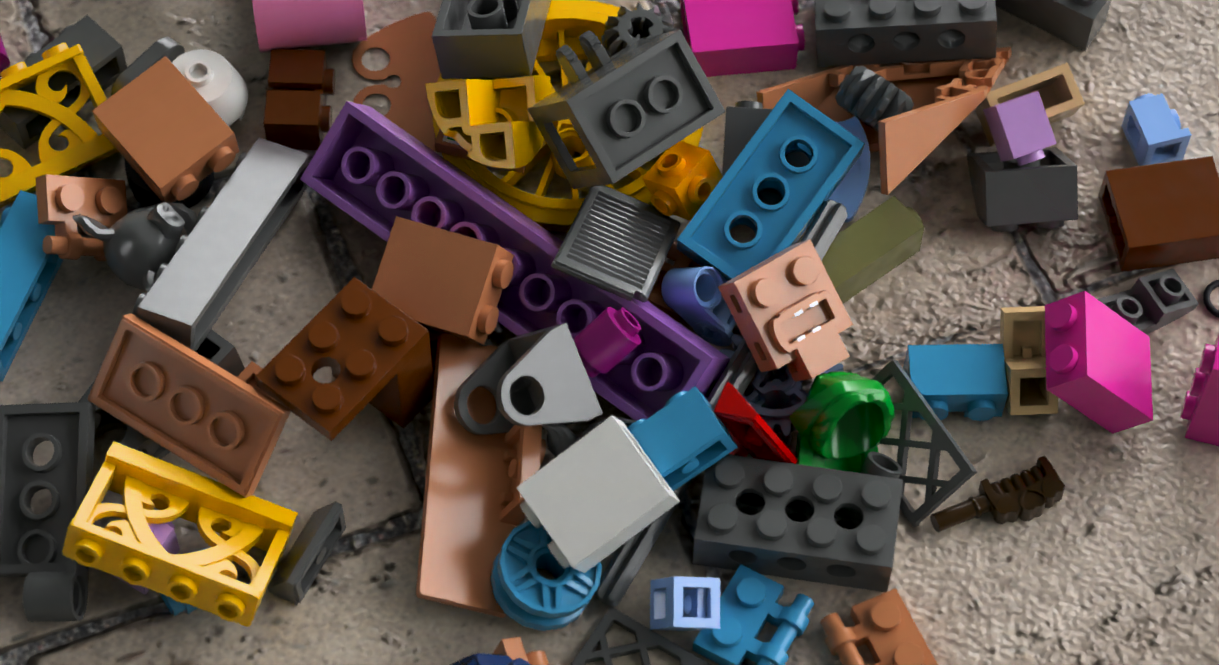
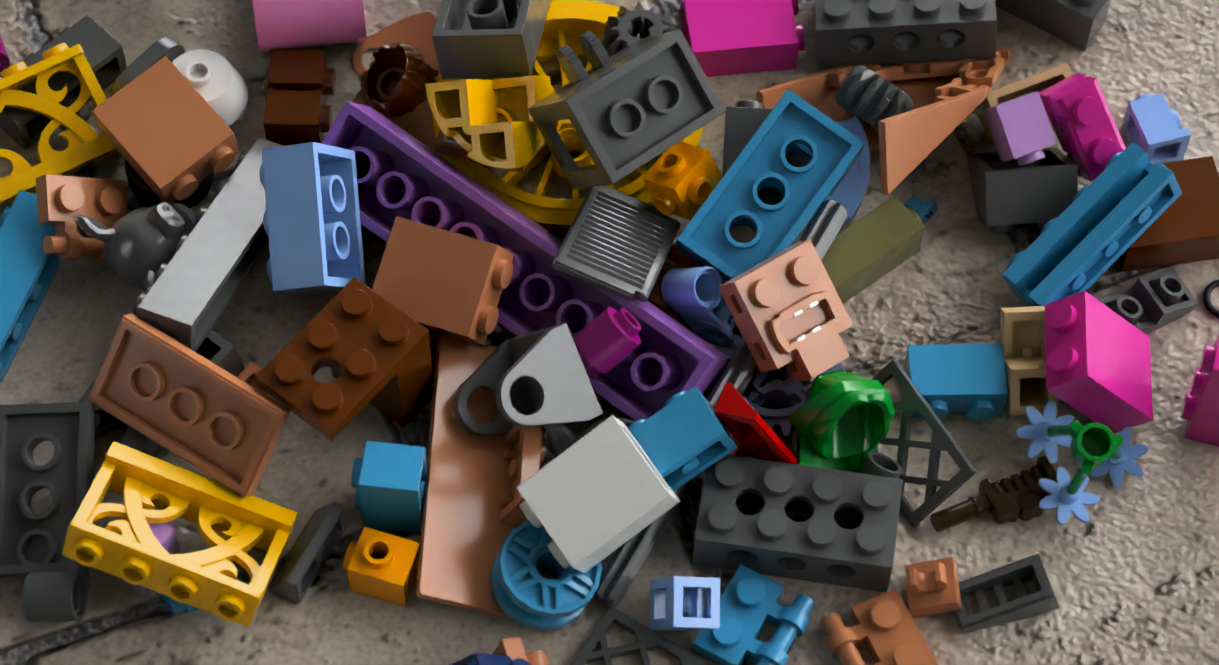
(312, 218): none -> light blue brick
(382, 566): none -> light orange brick
(390, 486): none -> dark azure brick
(396, 80): none -> reddish brown hair
(924, 209): none -> dark azure piece
(932, 587): none -> nougat tile
(1021, 608): none -> dark grey slope
(1083, 123): none -> dark pink brick
(1091, 446): none -> light blue plant
(1093, 229): none -> dark azure brick

